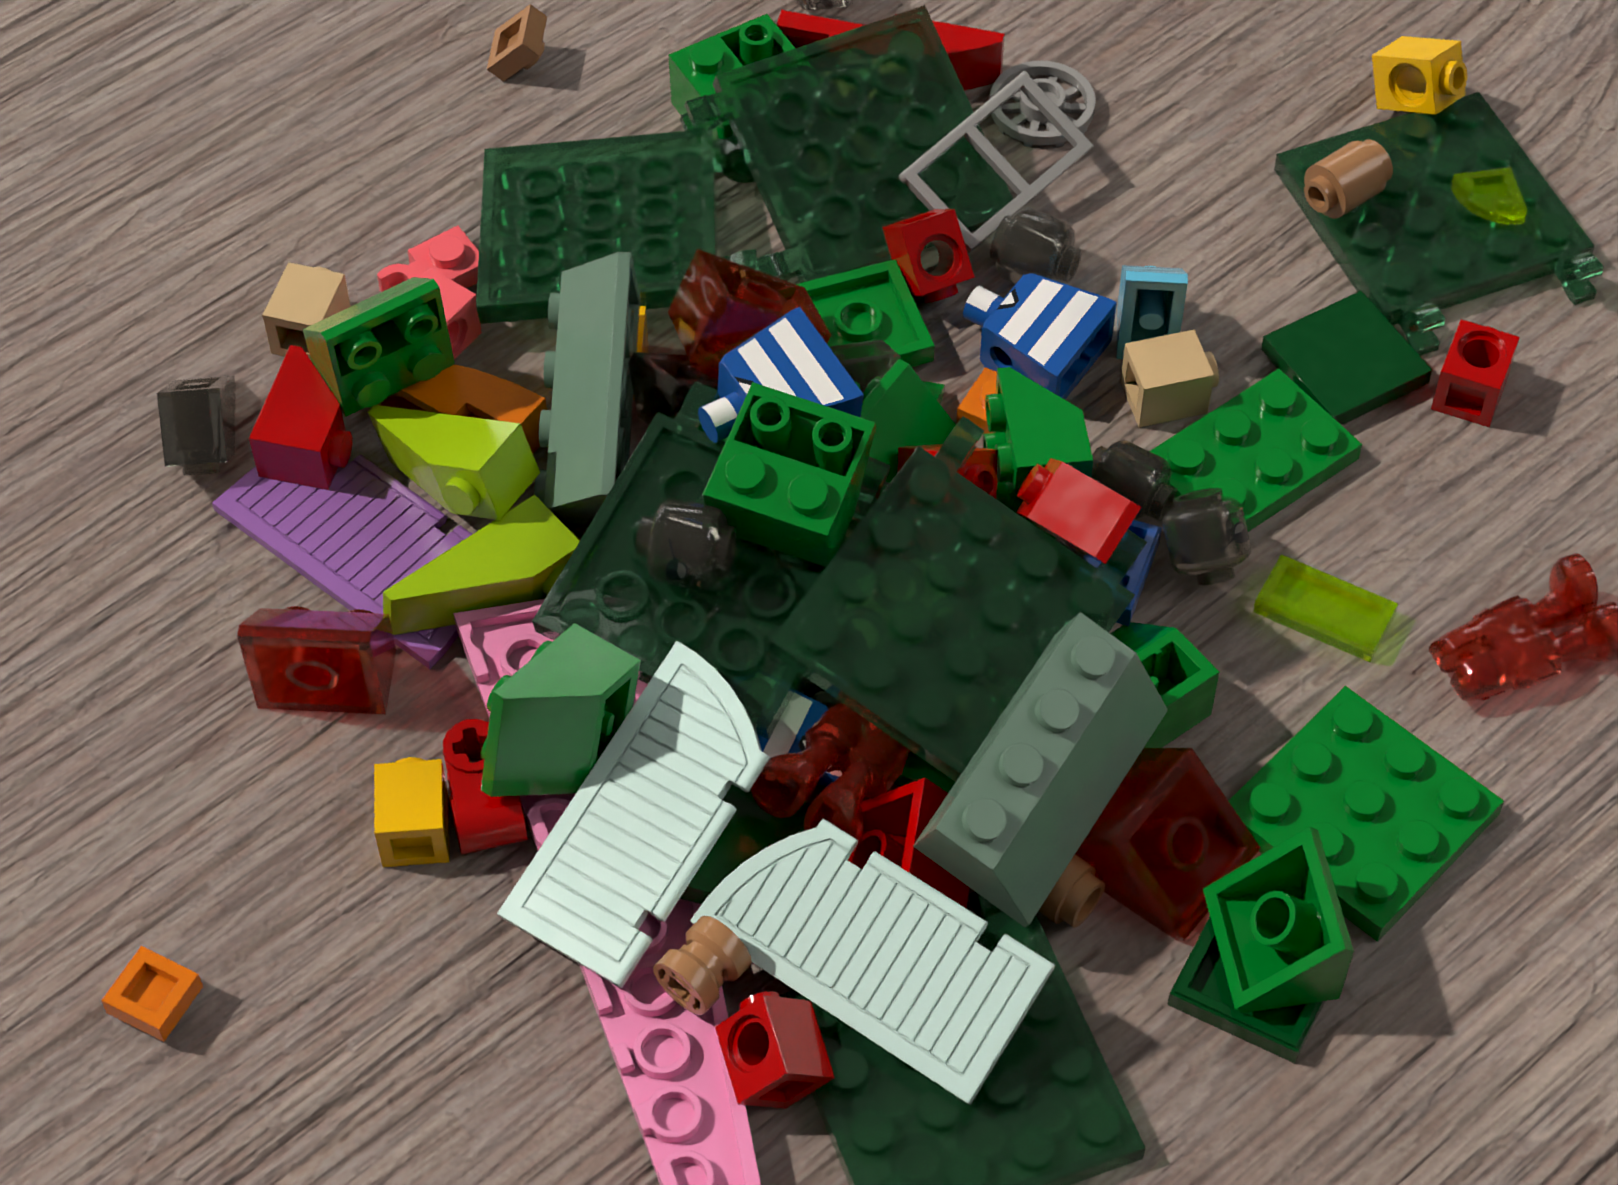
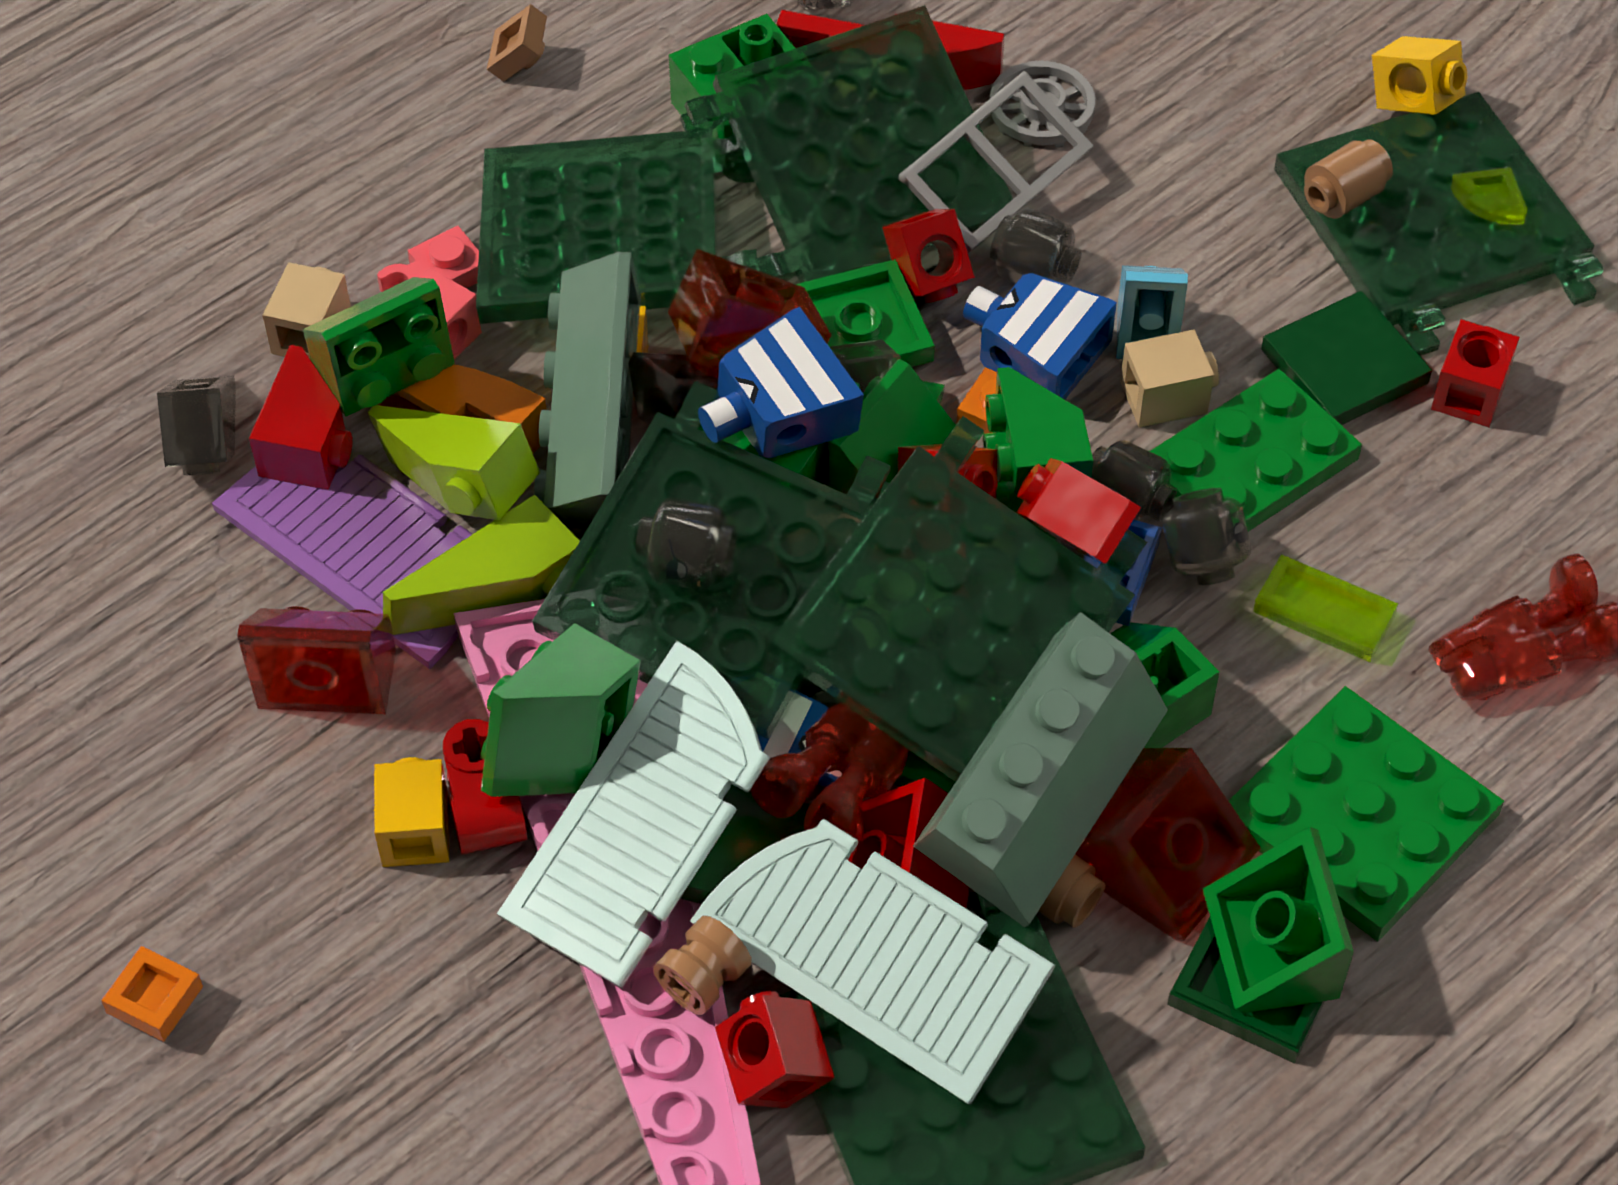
(791, 473): green slope -> none

